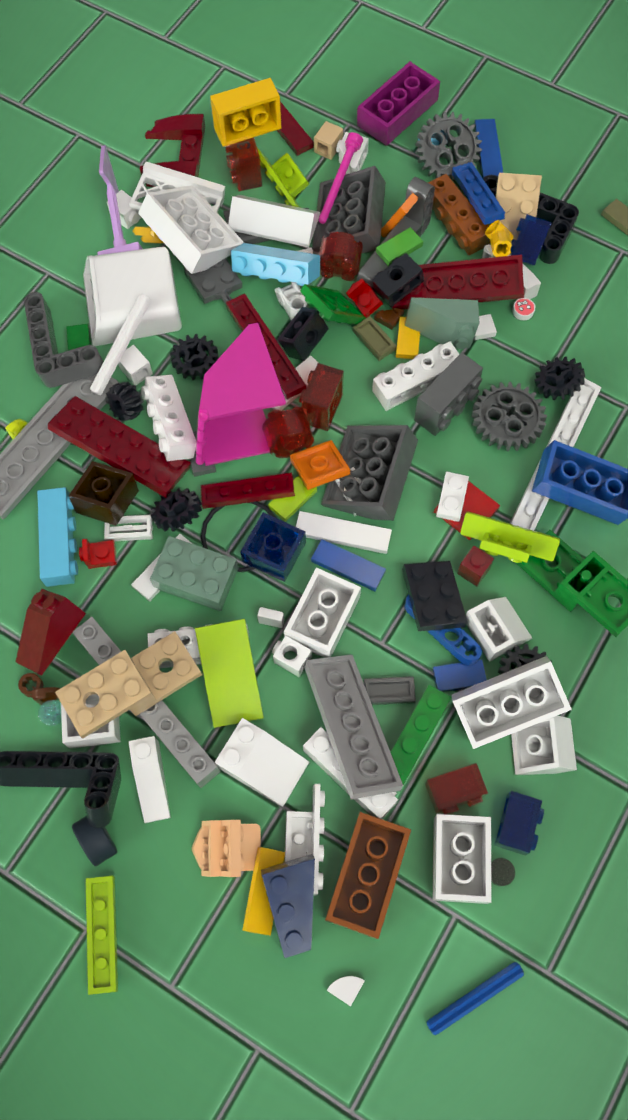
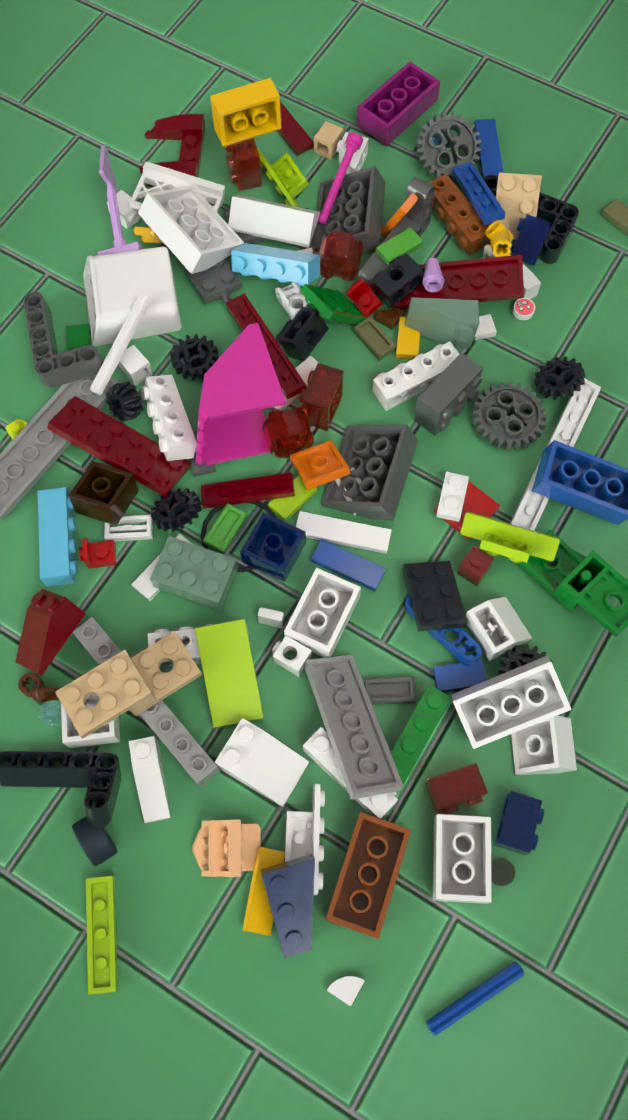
(225, 528): none -> bright green tile
(433, 277): none -> lavender cone

